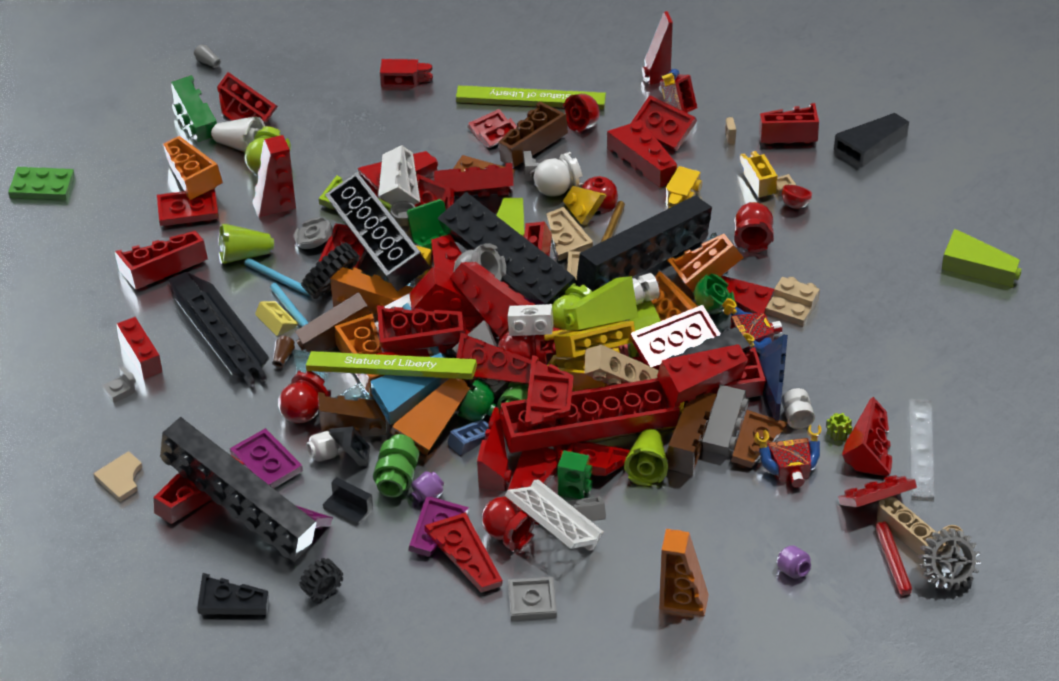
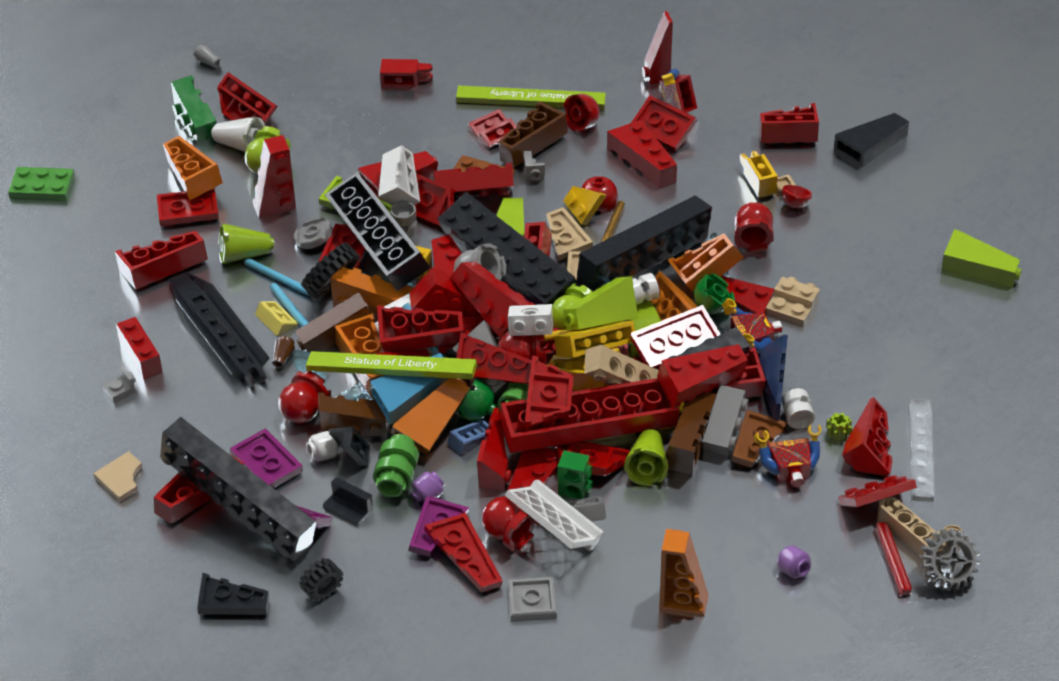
(425, 223): green bracket -> none
(557, 175): white tile -> none
(683, 186): yellow hinge -> none
(730, 130): tan tile -> none

